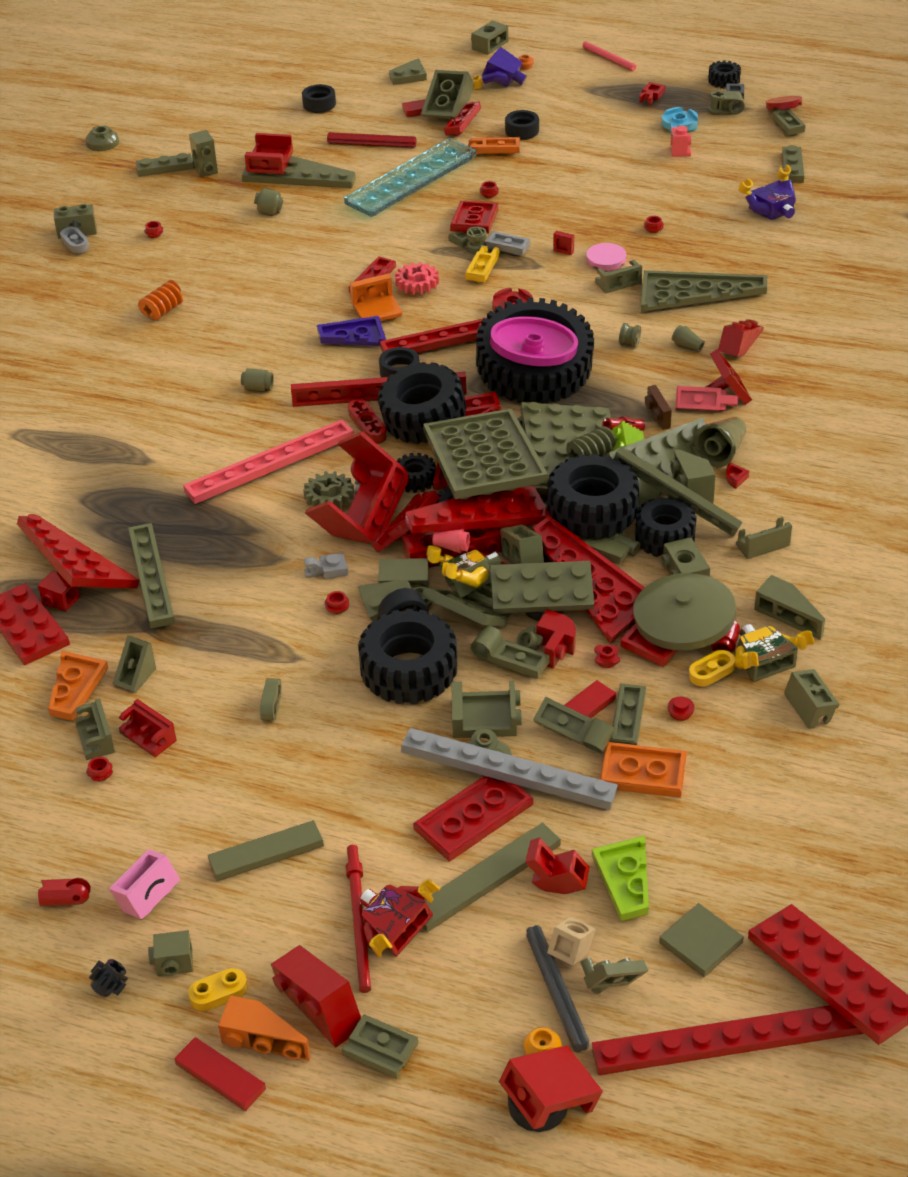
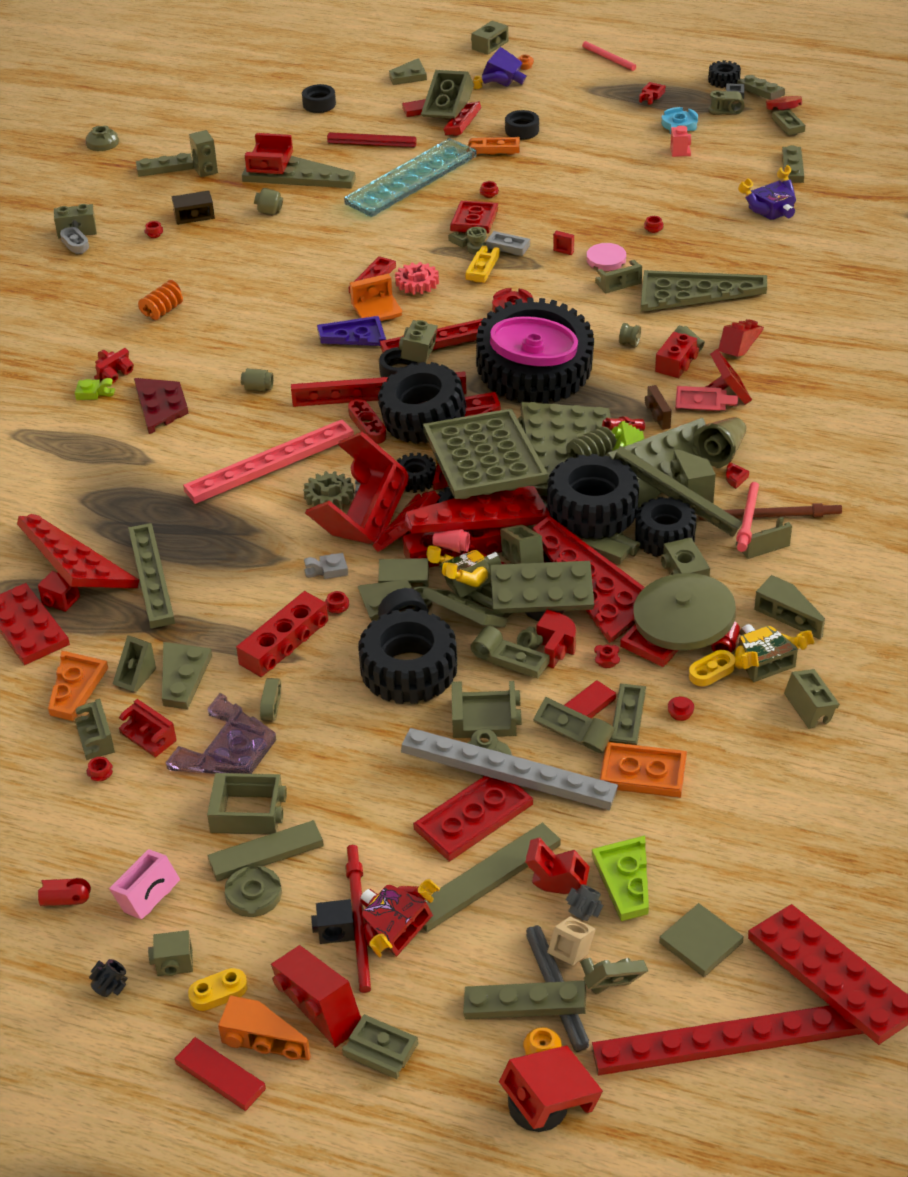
(91, 389): none -> lime plate
(110, 363): none -> red hips
(160, 401): none -> dark red wing
(182, 673): none -> olive wing
(193, 207): none -> dark brown brick
(234, 750): none -> wing
(245, 786): none -> olive window
(253, 891): none -> olive tile
(282, 634): none -> red brick
(333, 921): none -> black brick
(418, 341): none -> olive brick
(525, 1000): none -> olive plate
(584, 902): none -> dark grey gear
(676, 355): none -> red brick
(744, 534): none -> coral bar
(762, 87): none -> olive plate
(816, 510): none -> copper bar

